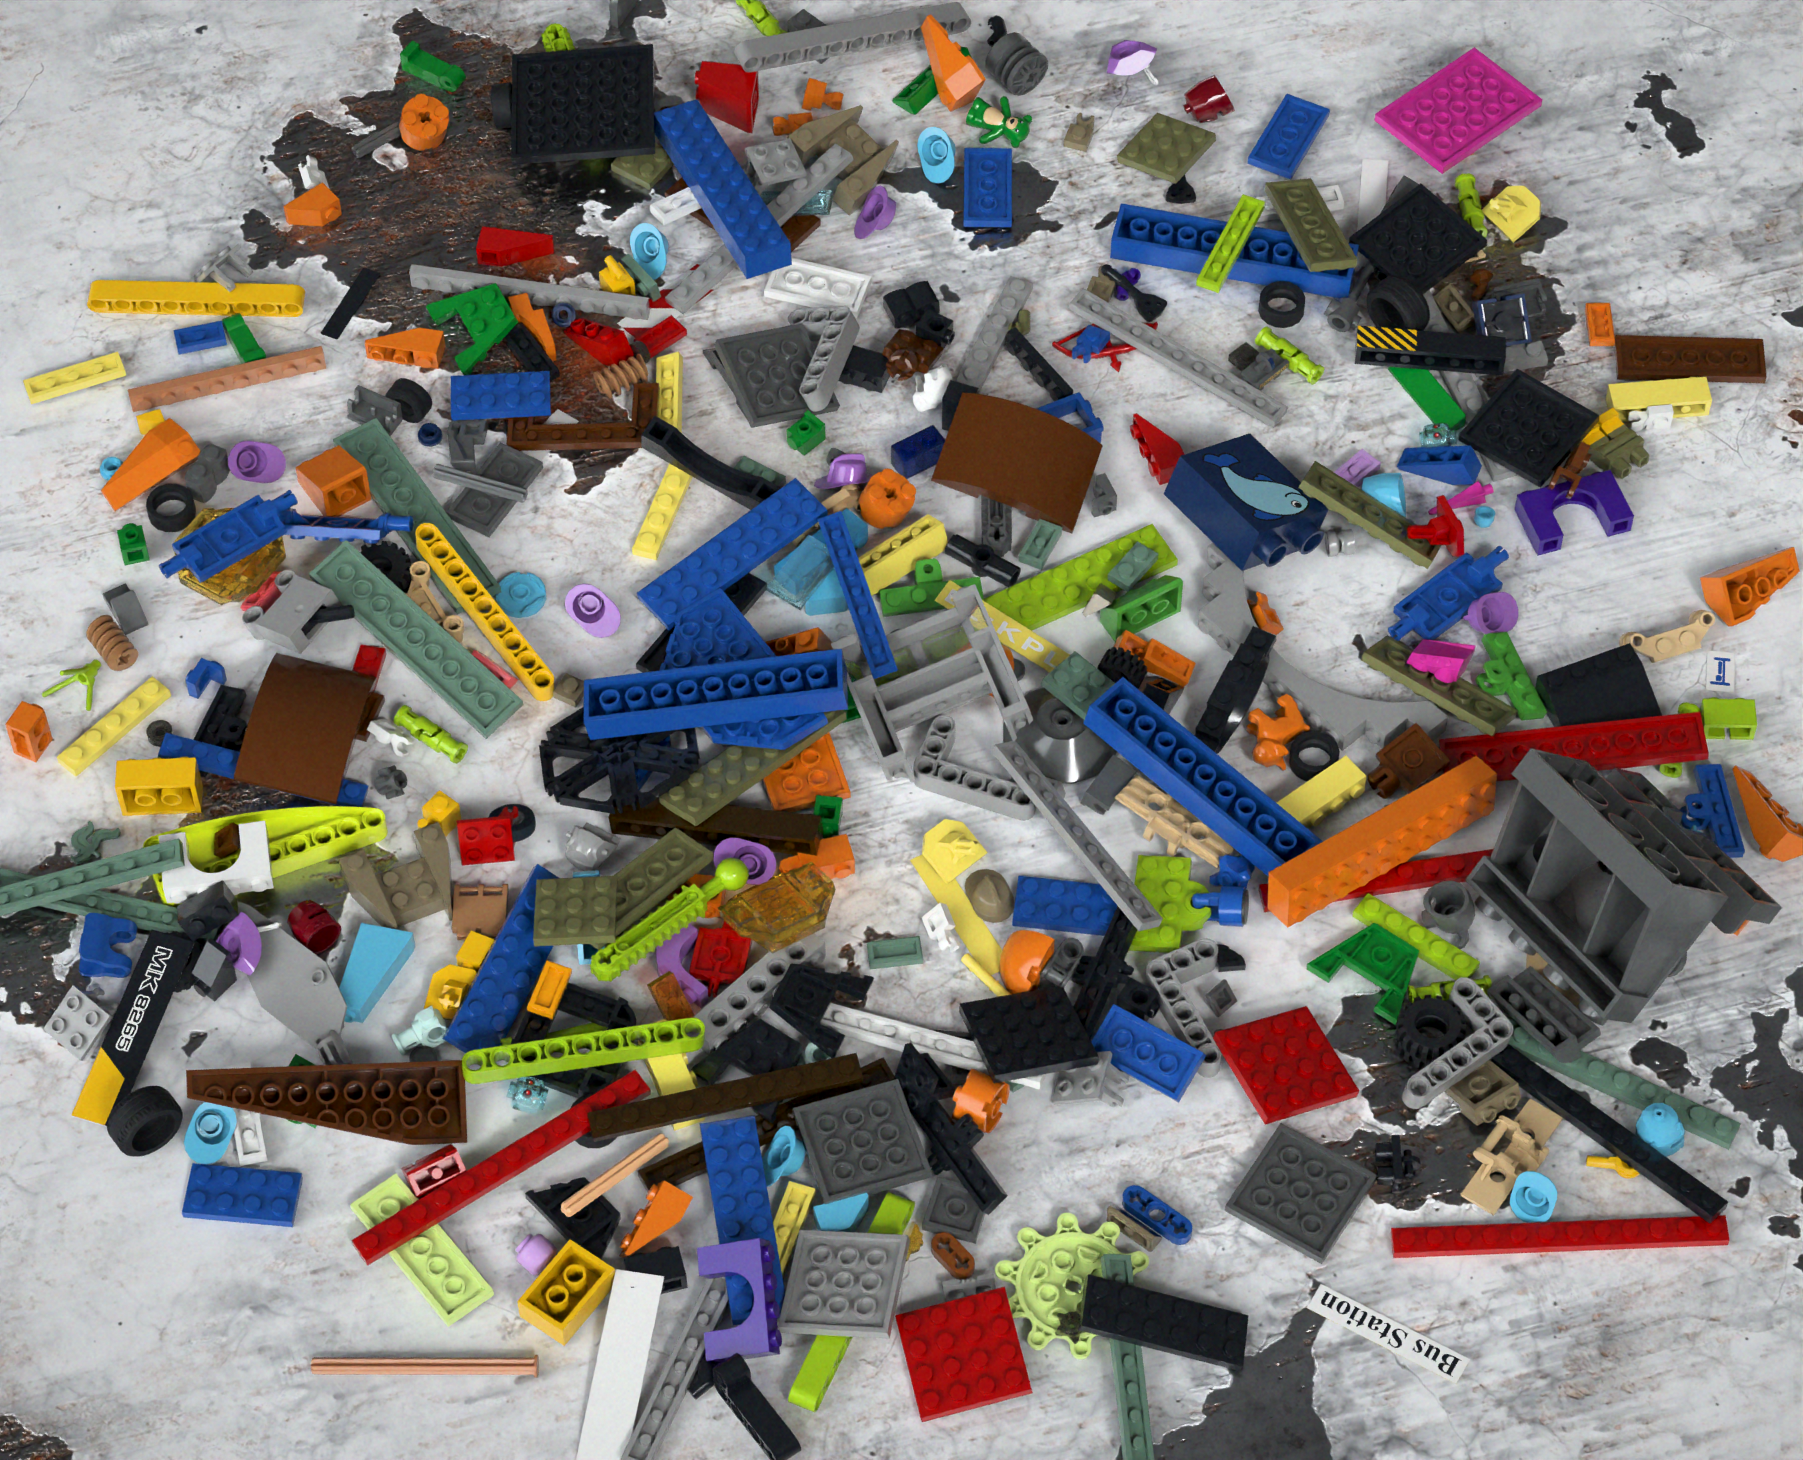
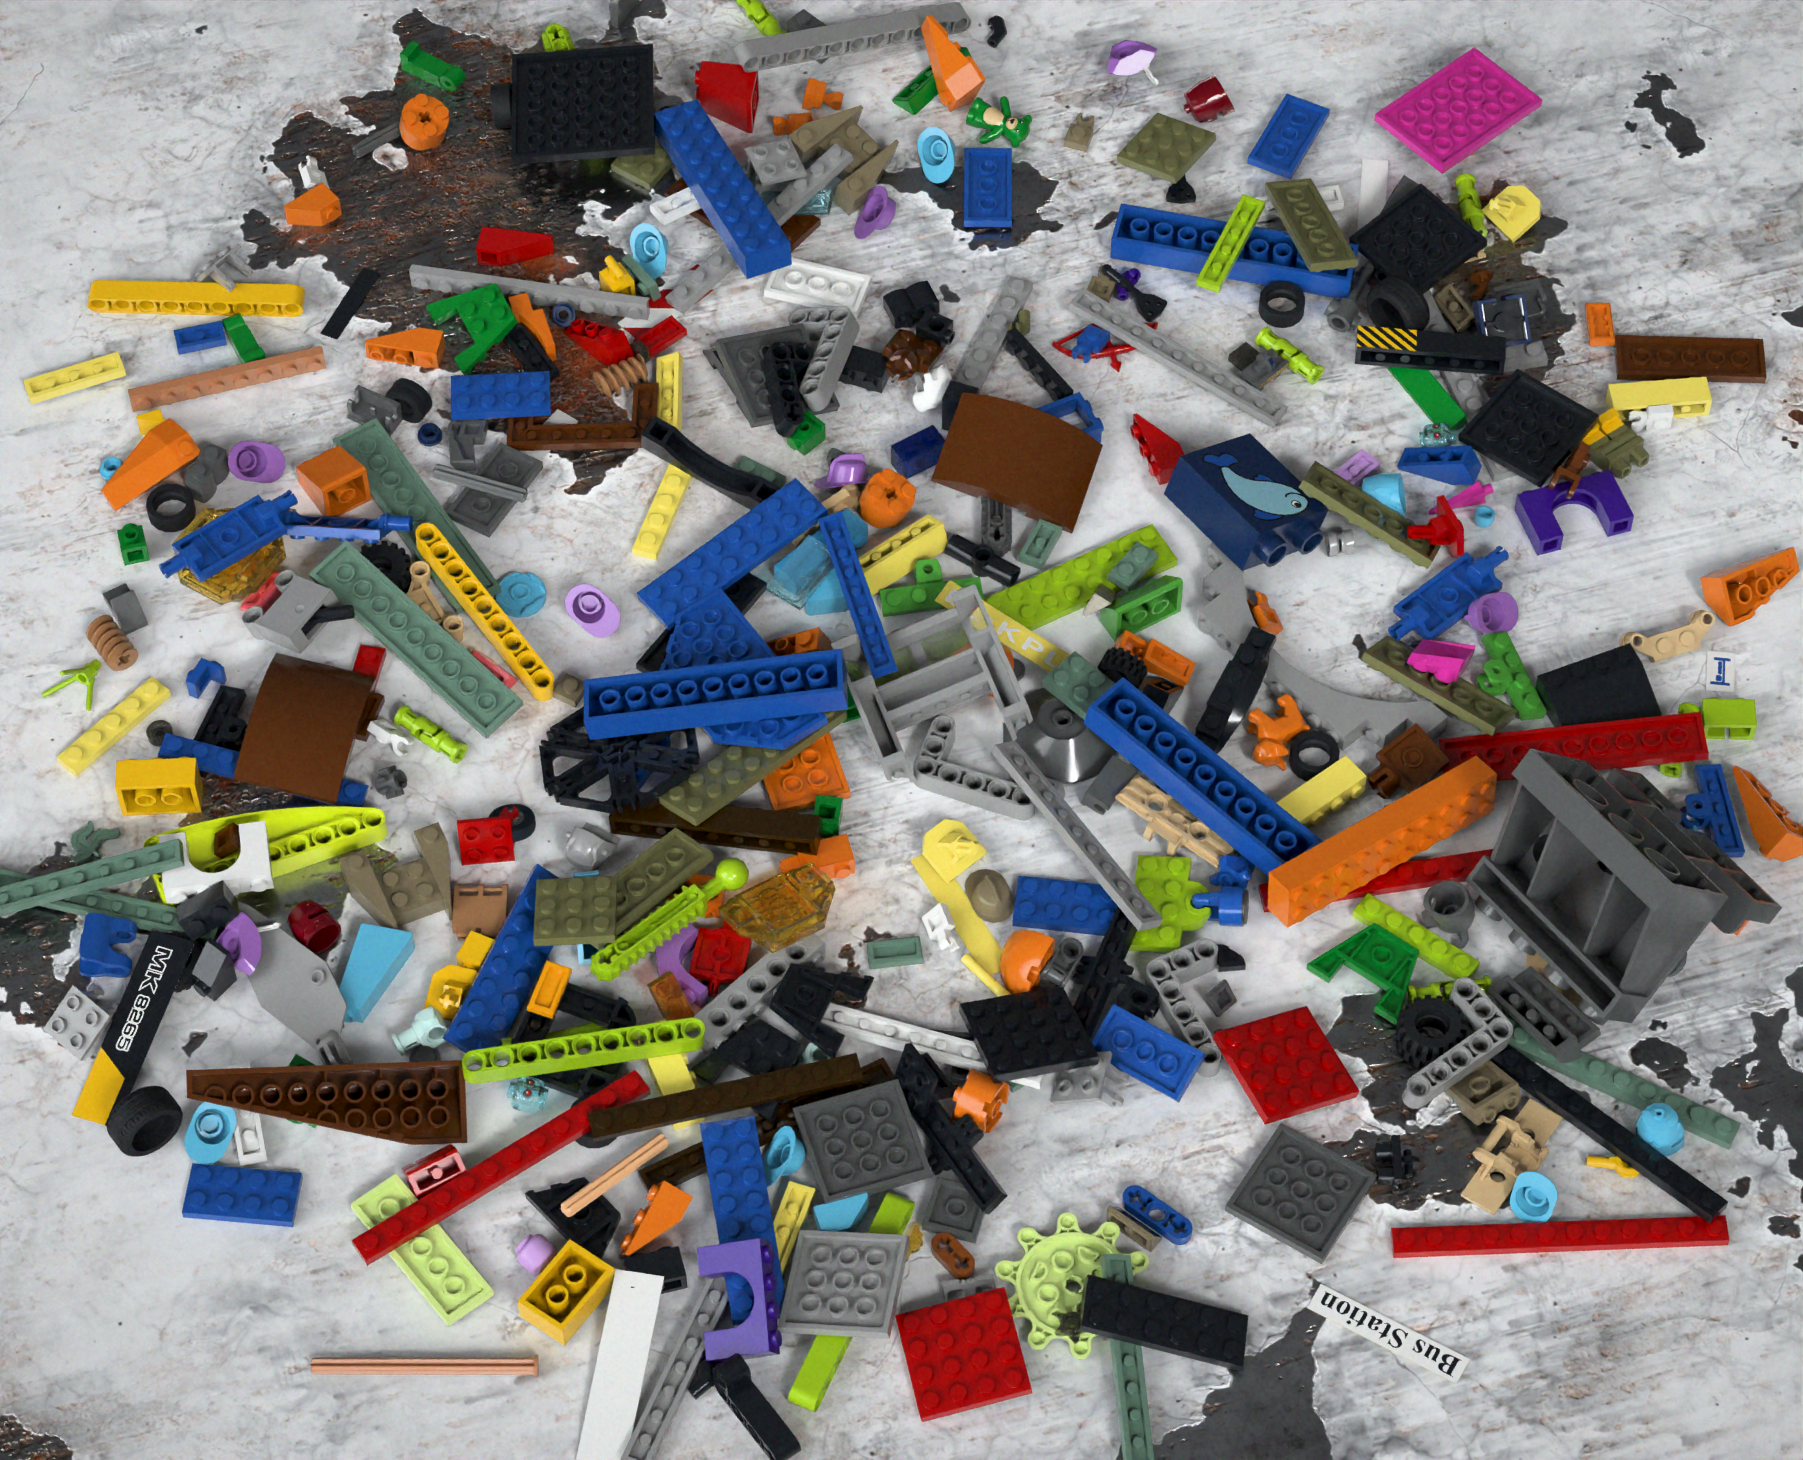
(29, 731): orange brick -> none
(442, 810): yellow brick -> none
(756, 857): medium lavender piece -> none
(780, 369): none -> black beam
(1016, 63): dark grey wheel -> none
(1105, 497): dark grey bracket -> none

